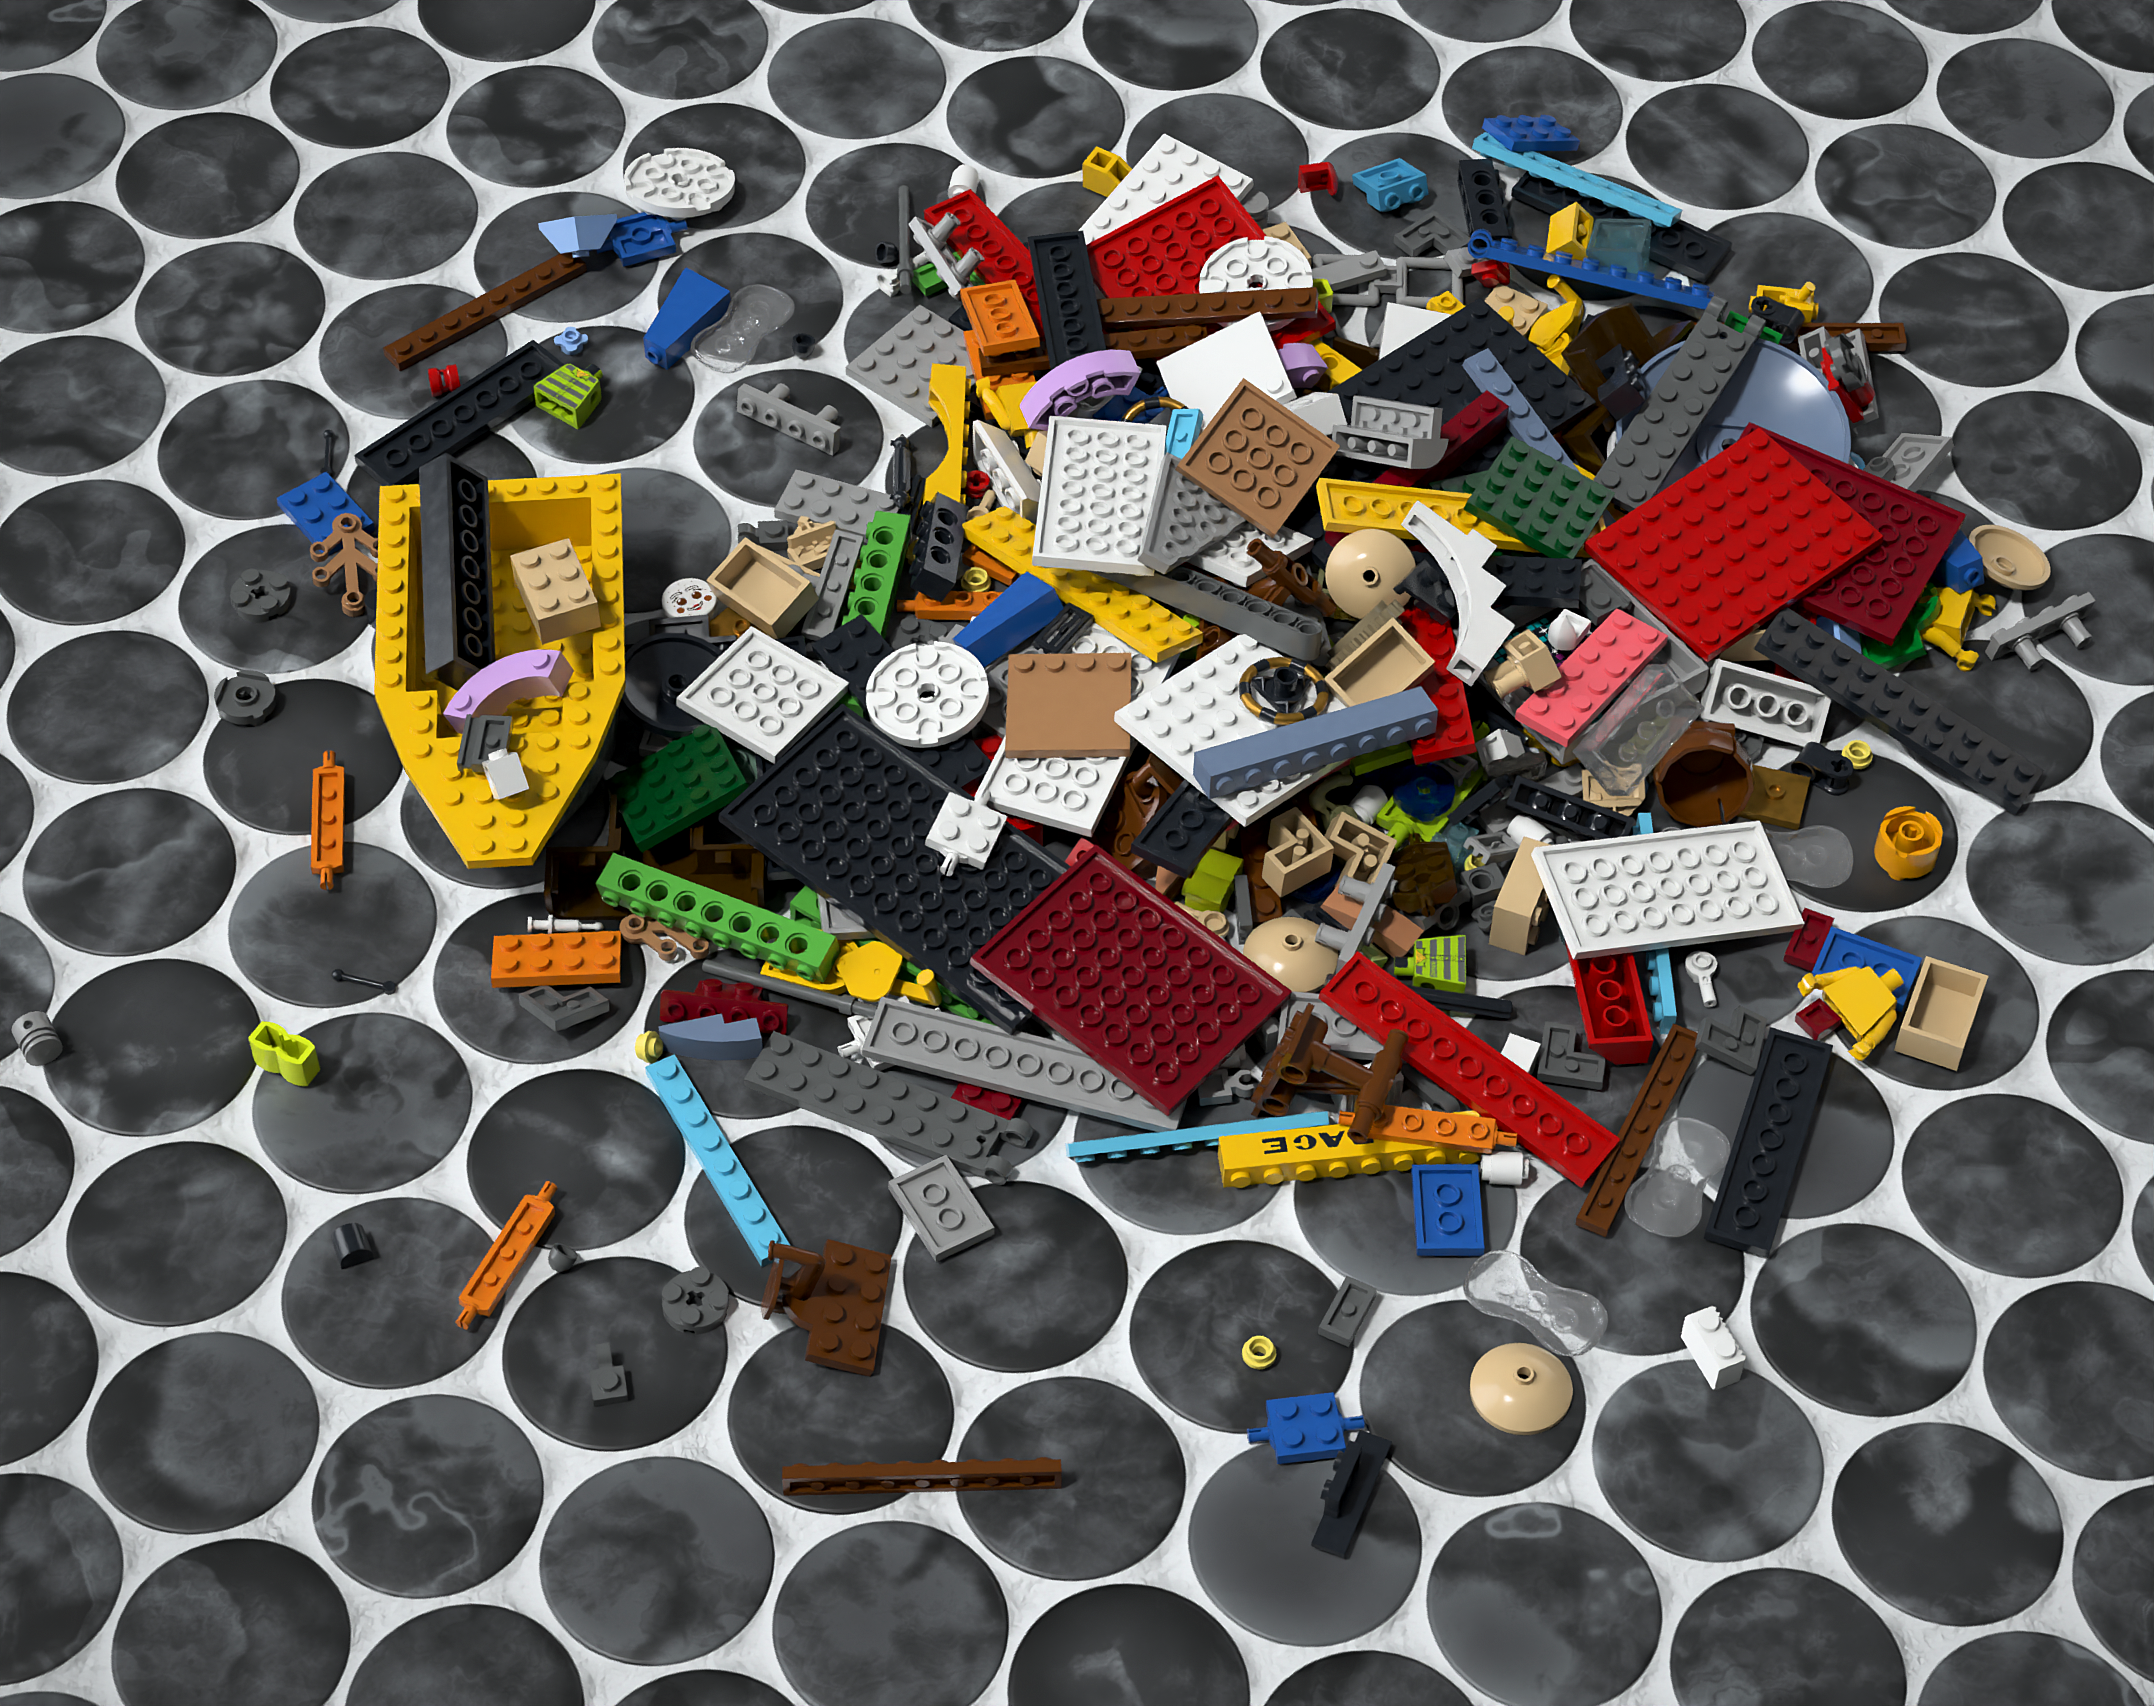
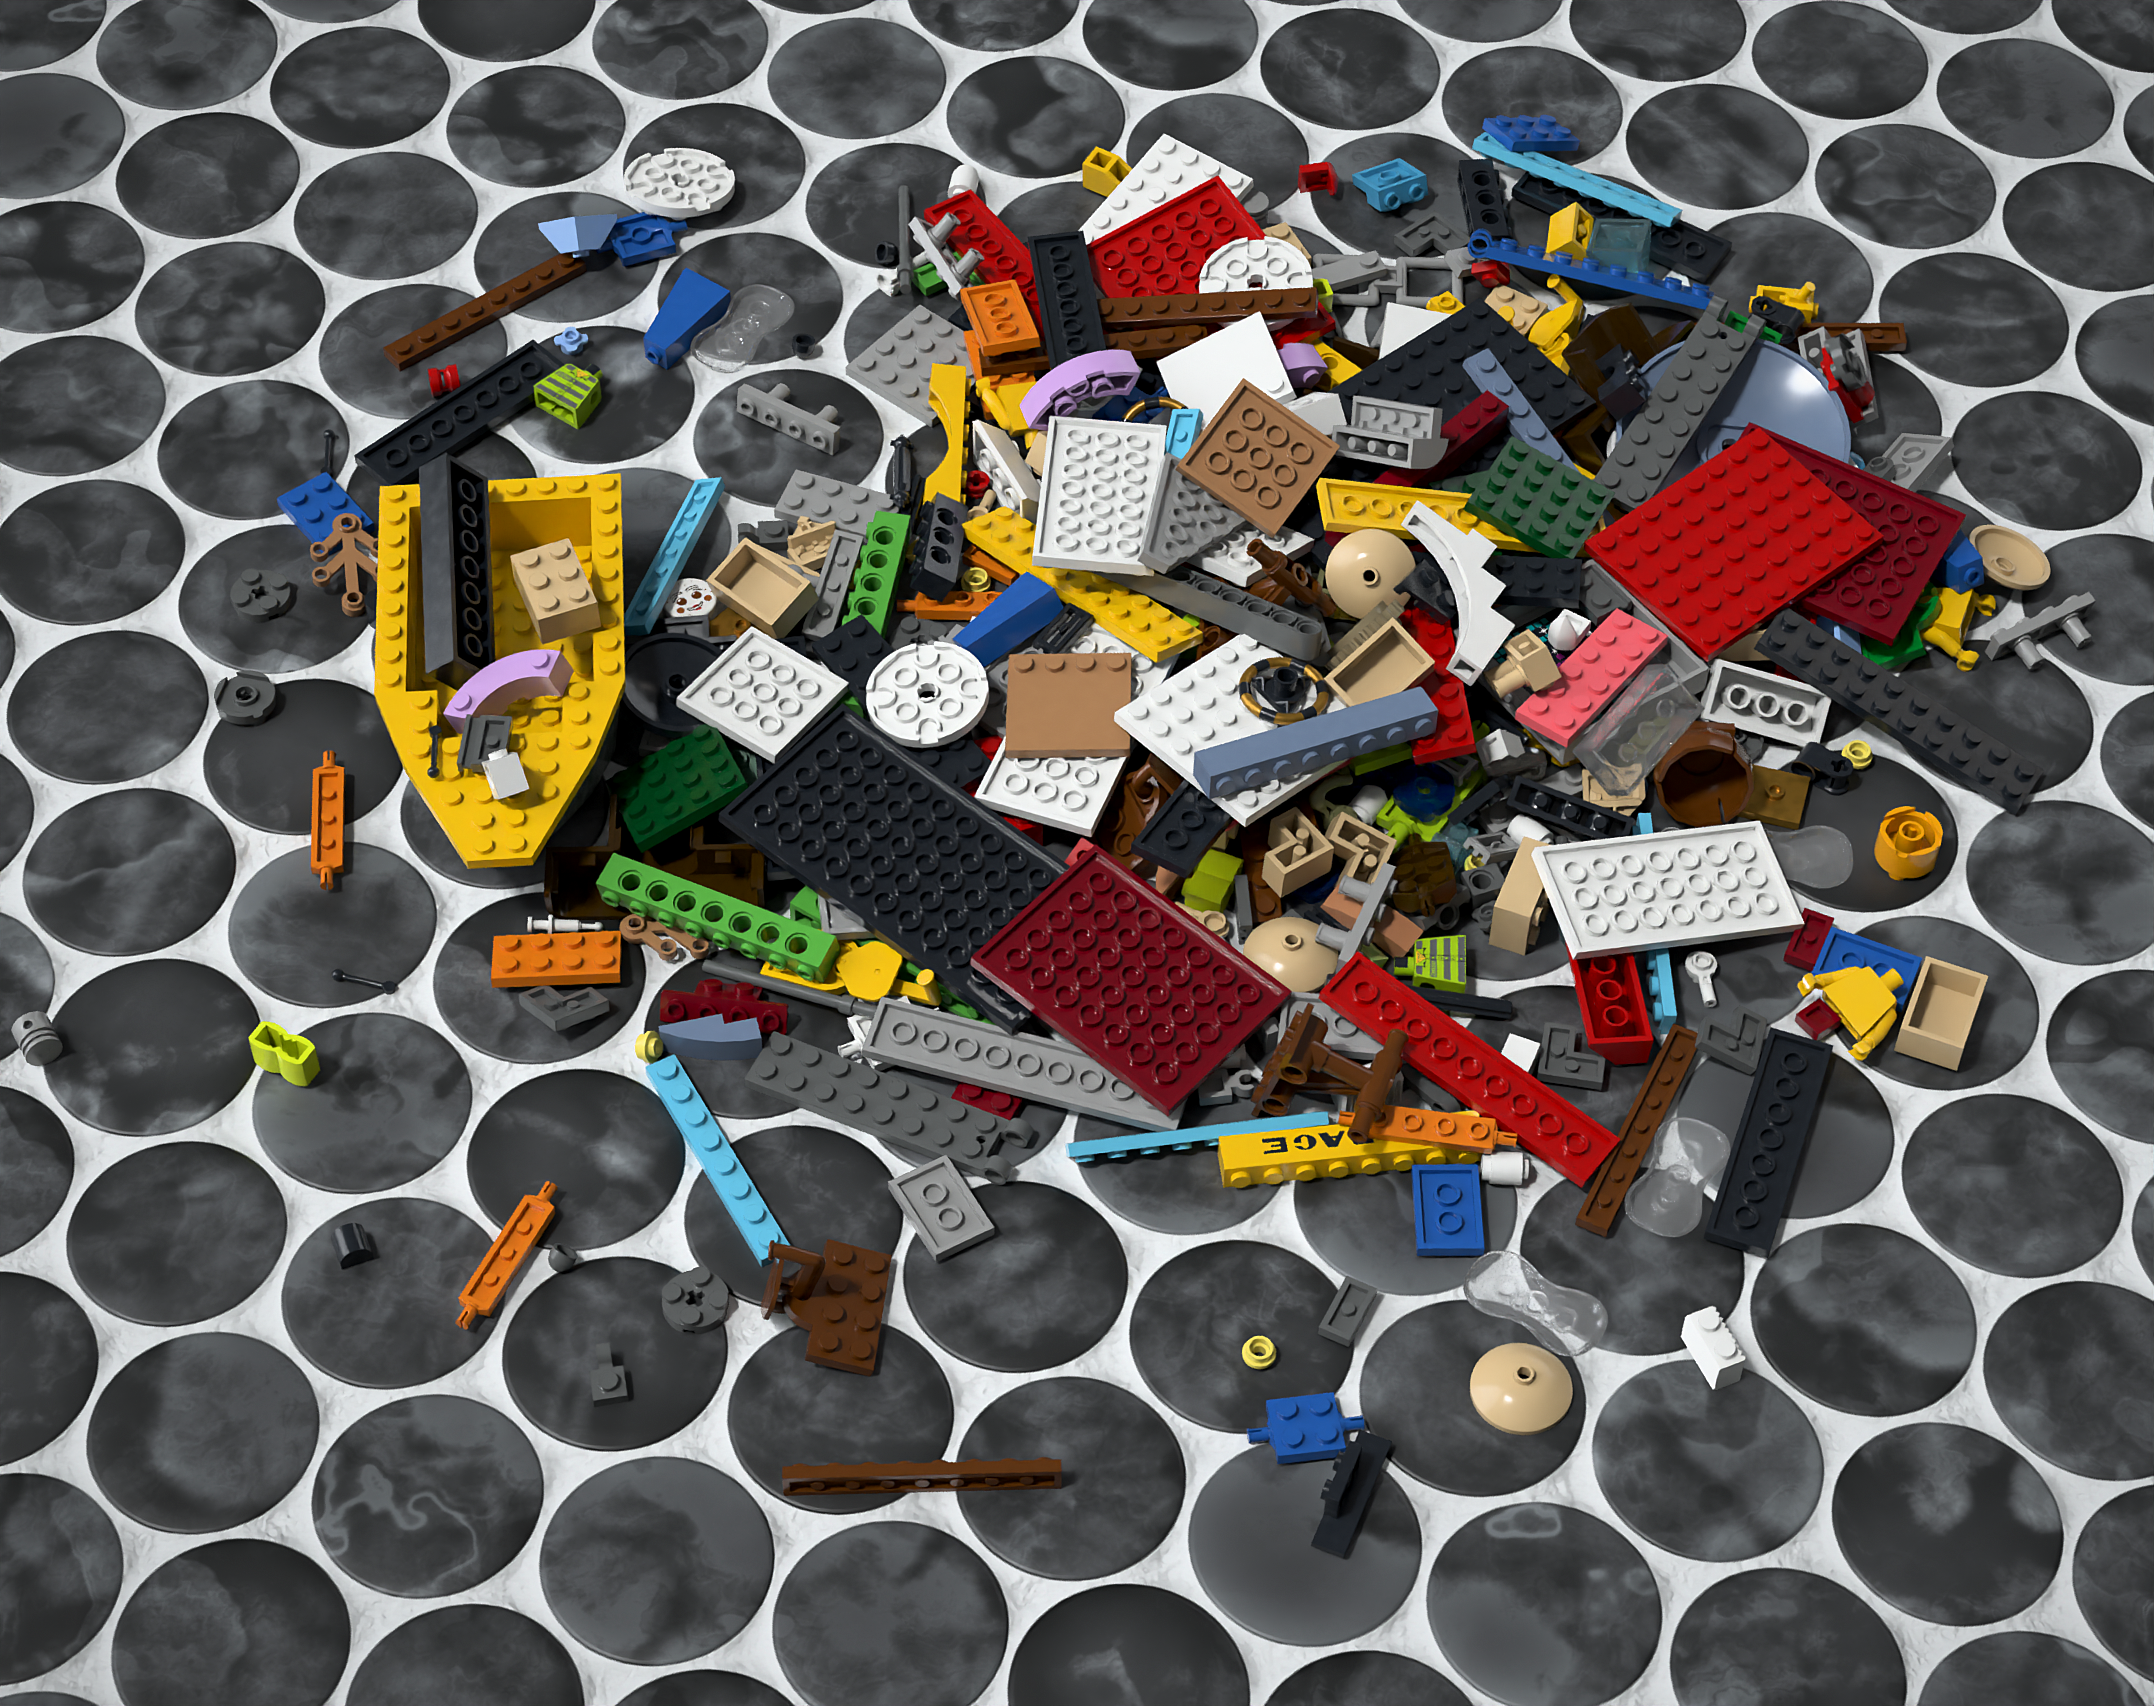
(435, 733): none -> black hinge
(672, 556): none -> medium azure plate
(965, 831): white plate -> none

